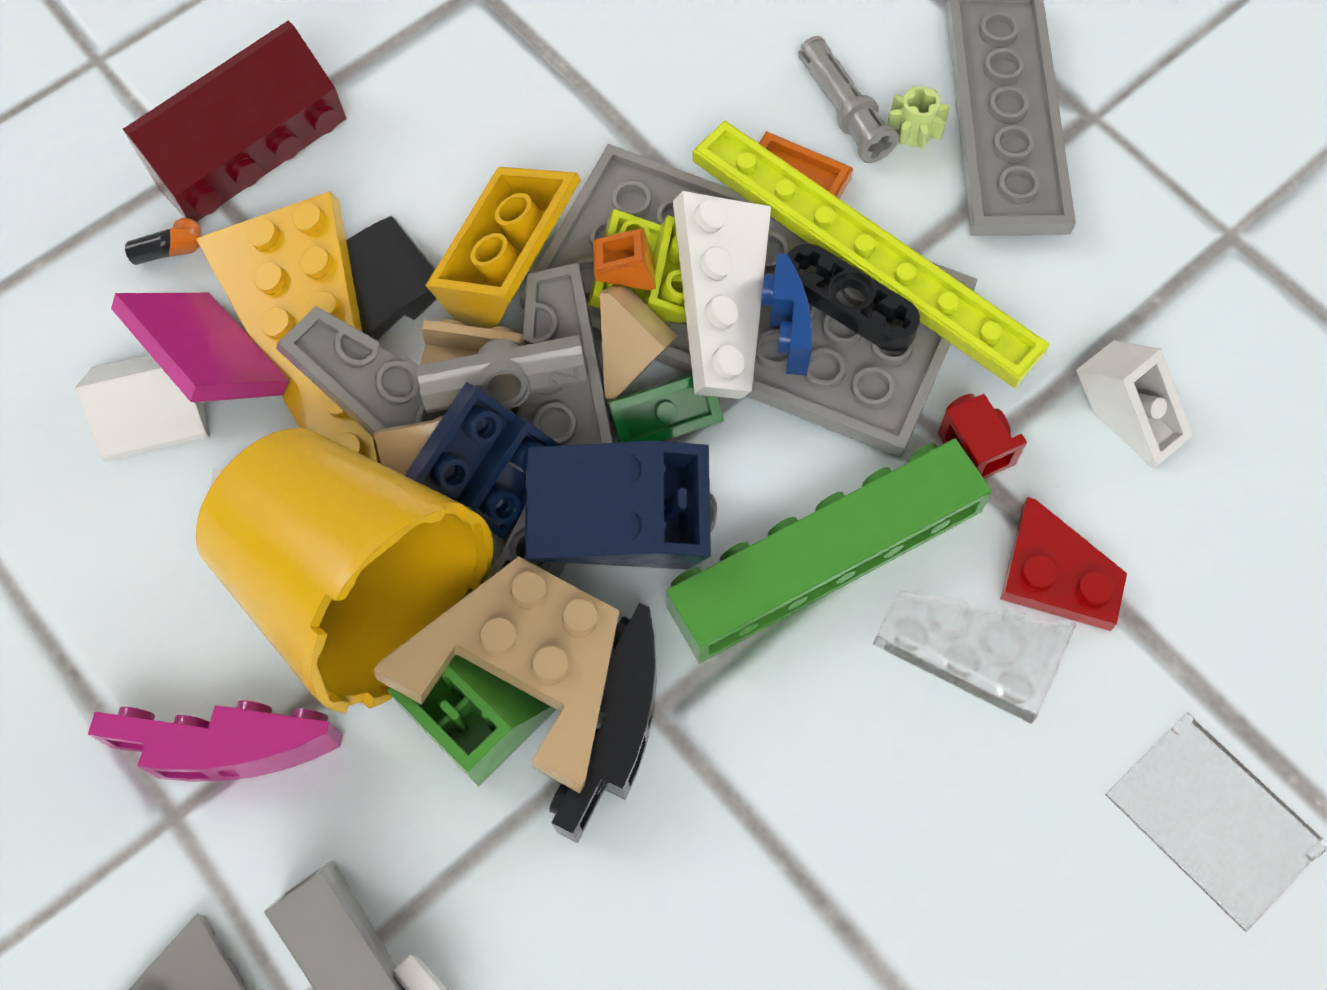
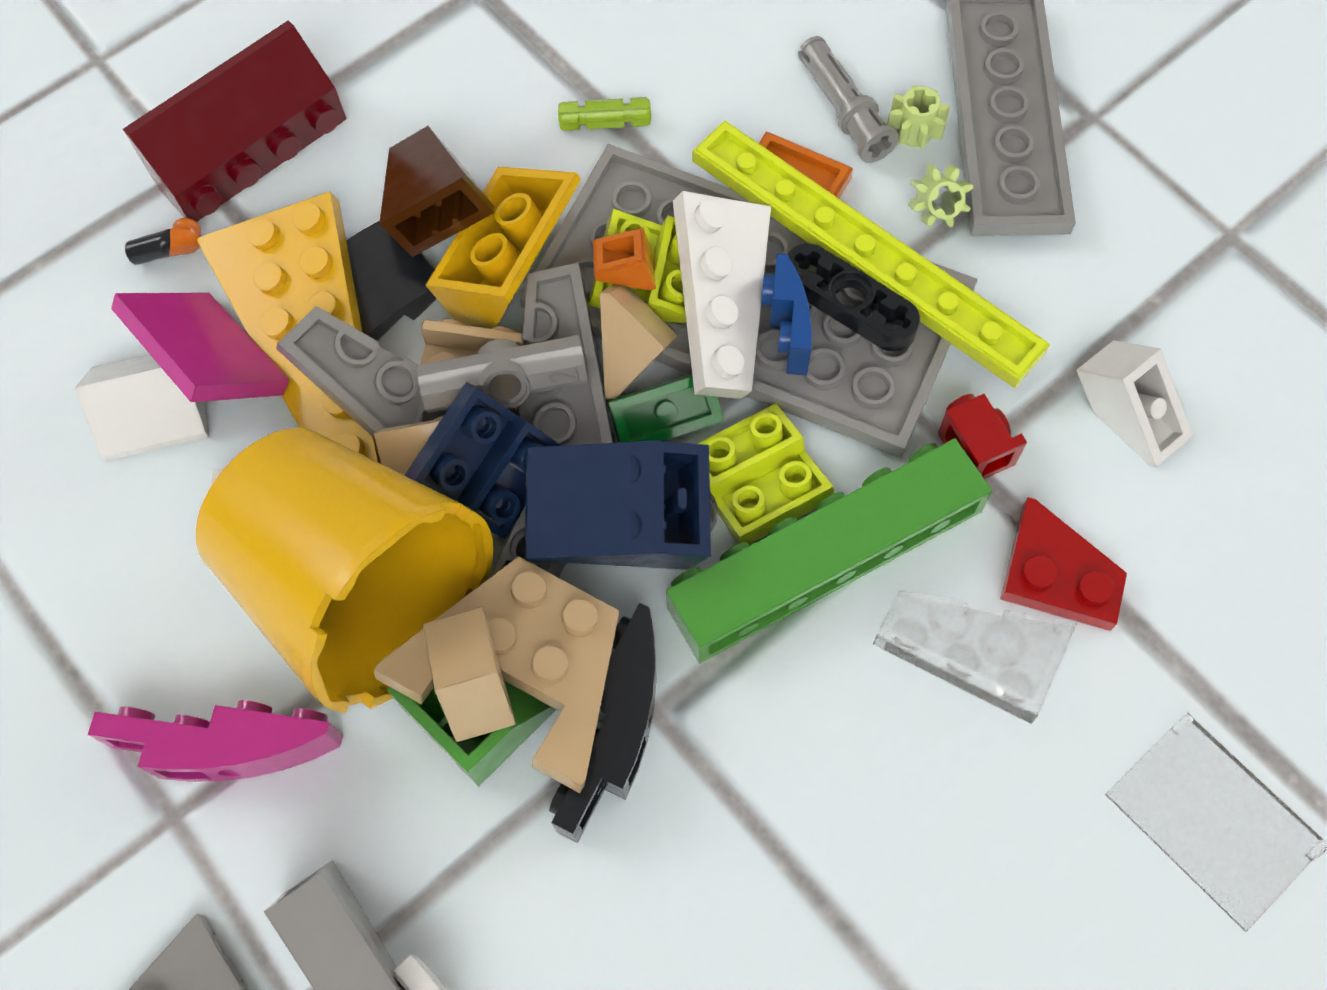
(428, 193): none -> reddish brown slope
(467, 674): none -> tan slope
(604, 113): none -> lime axle
(762, 474): none -> neon yellow slope
(952, 200): none -> yellowish green gear

